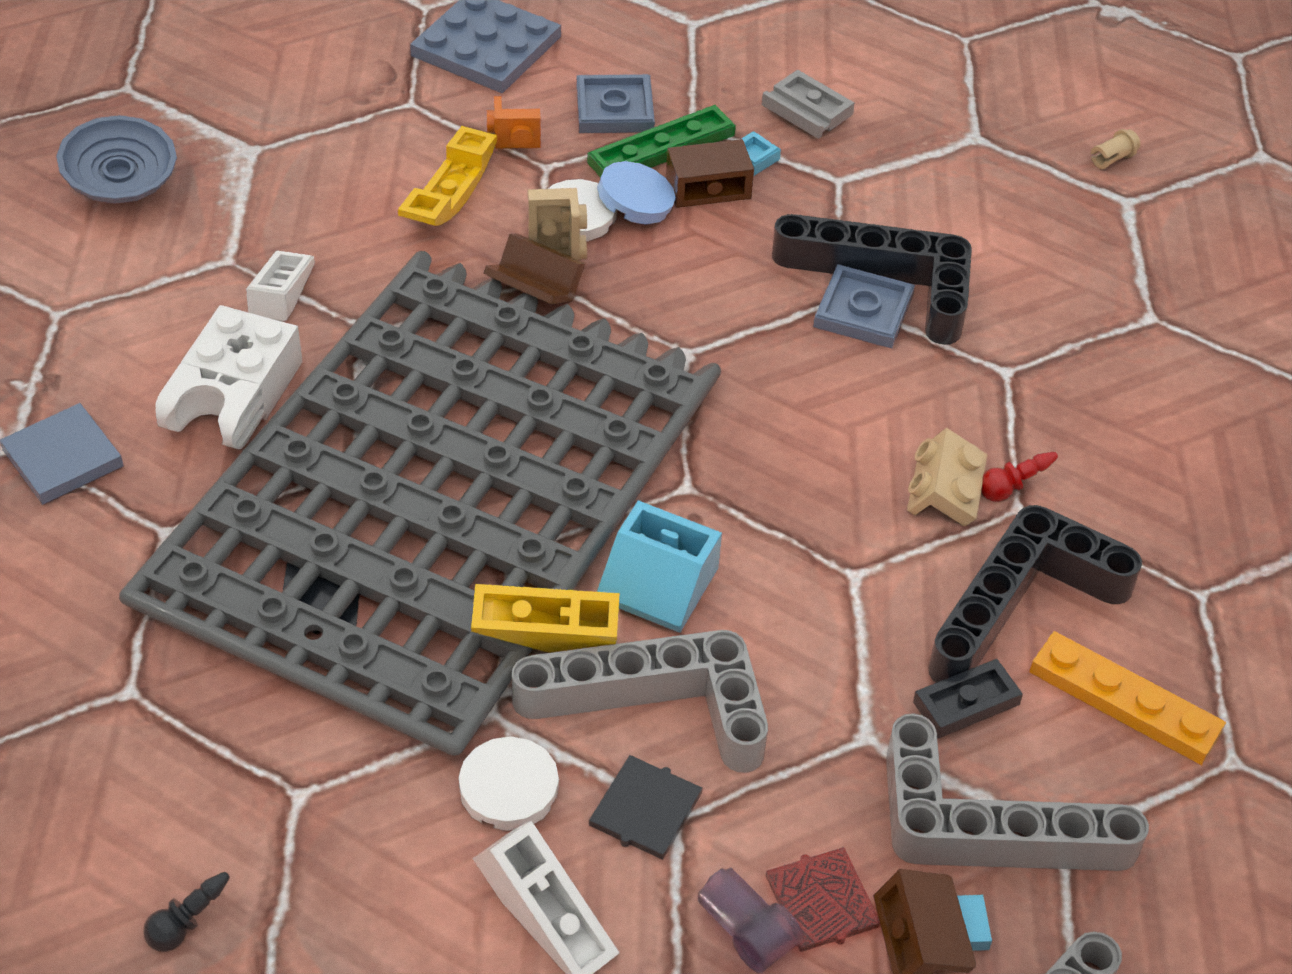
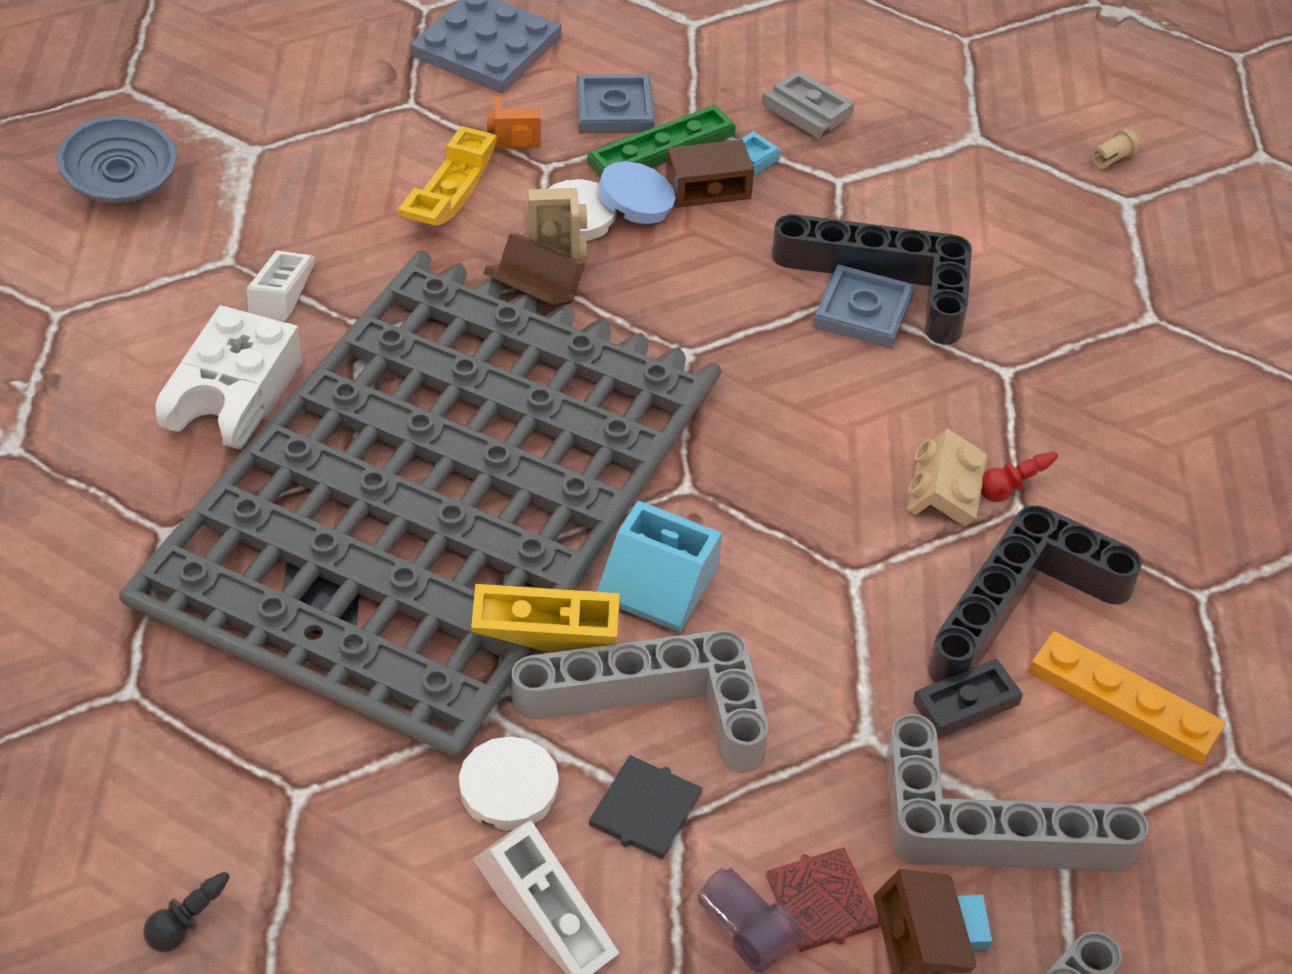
(61, 453): sand blue tile -> none

